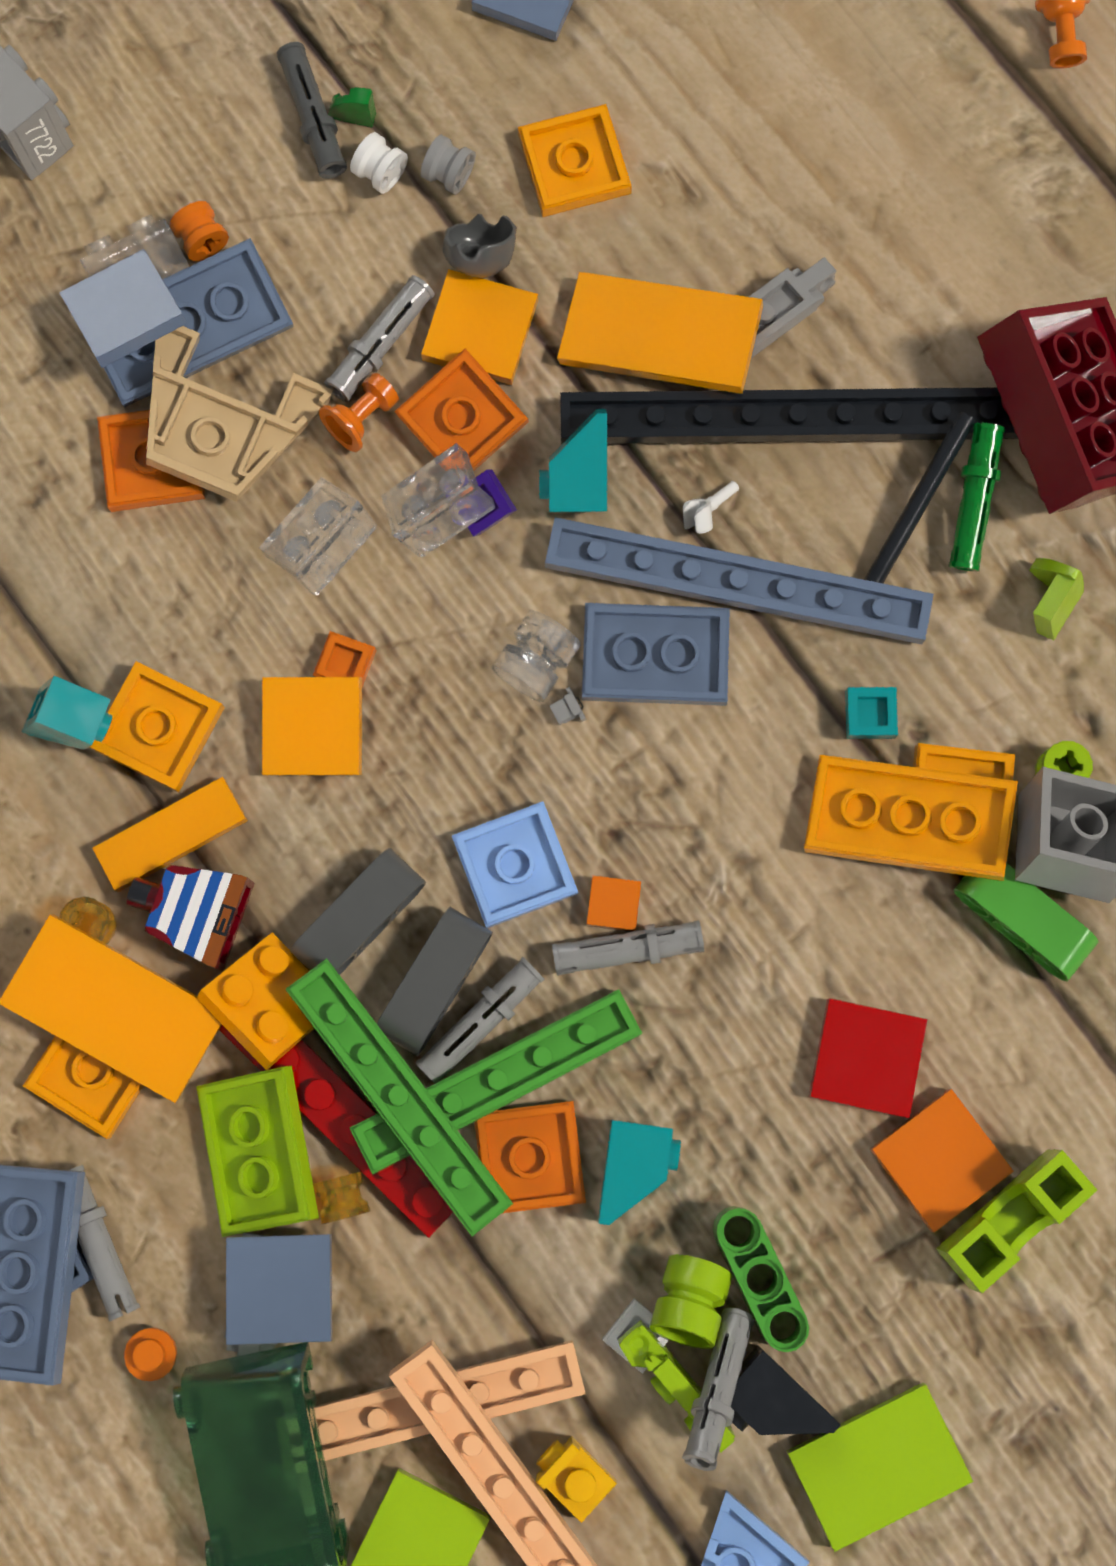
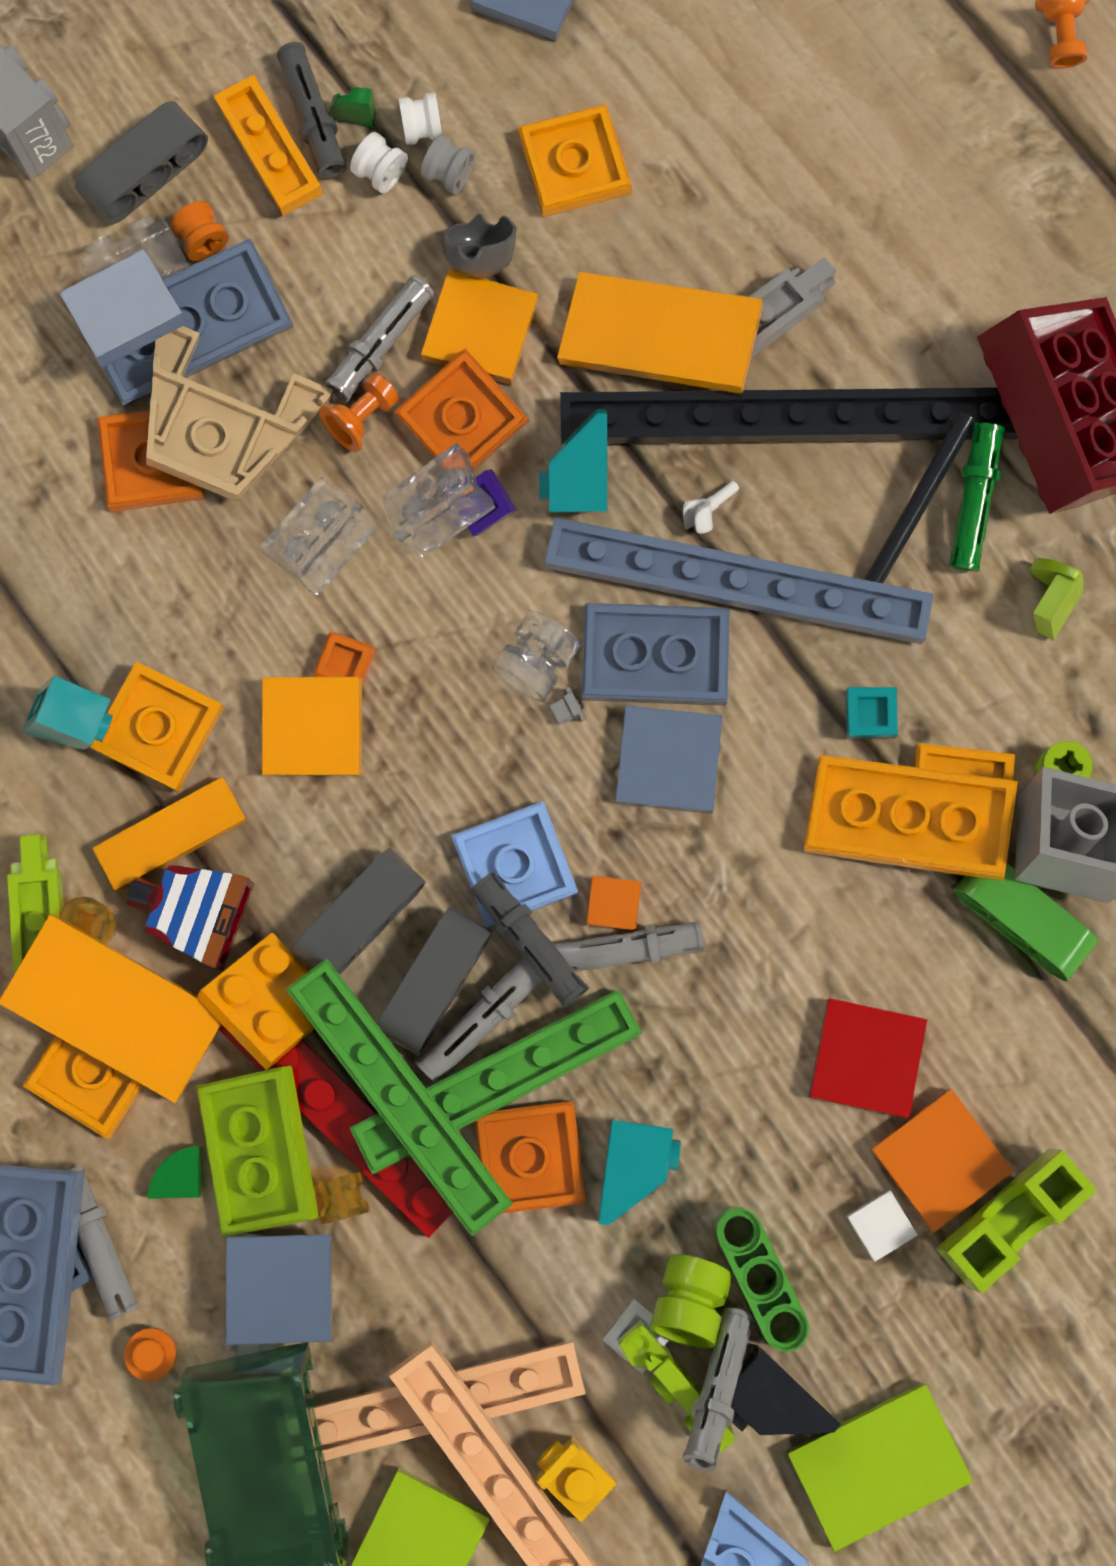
(33, 894): none -> lime hinge
(141, 162): none -> dark grey beam
(178, 1175): none -> green tile
(268, 145): none -> light orange plate
(420, 118): none -> white wheel
(516, 923): none -> dark grey pin
(669, 759): none -> sand blue tile
(881, 1225): none -> white tile

